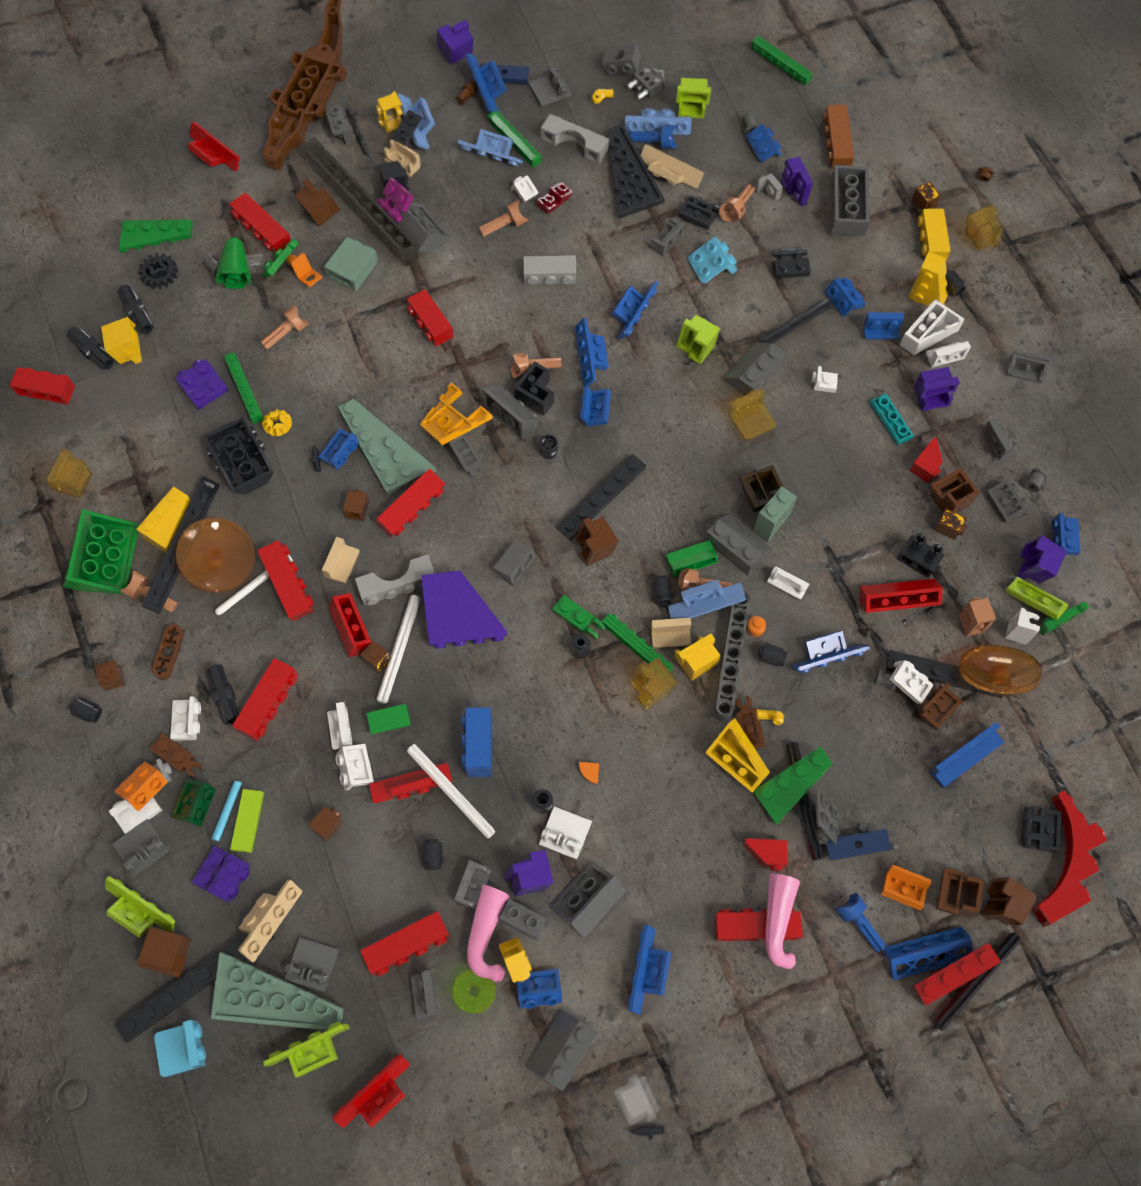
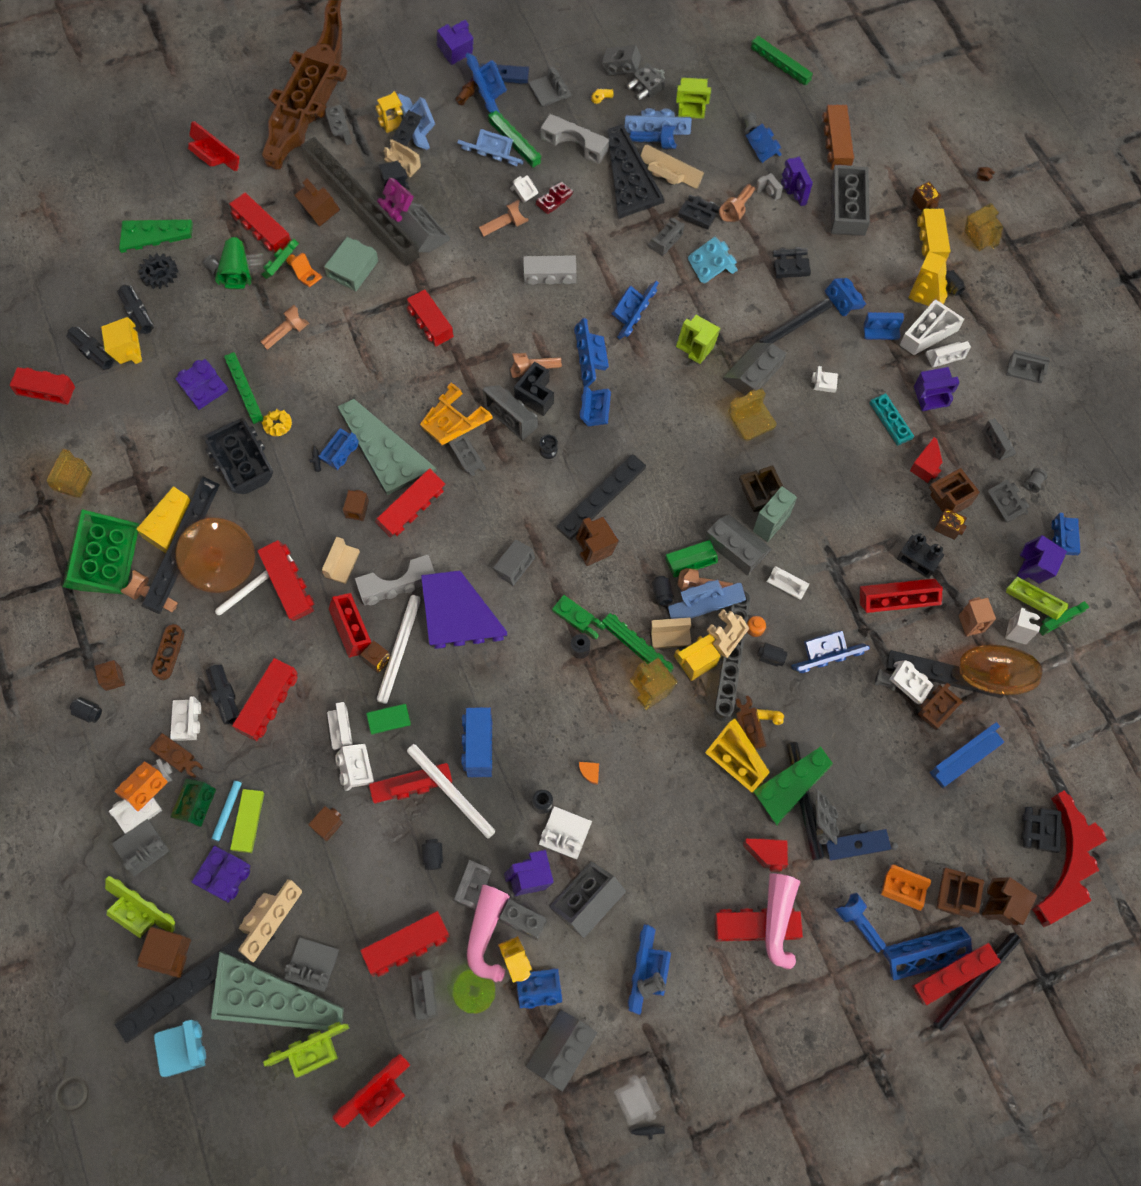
(651, 985): none -> dark grey bush
(728, 638): none -> tan plate

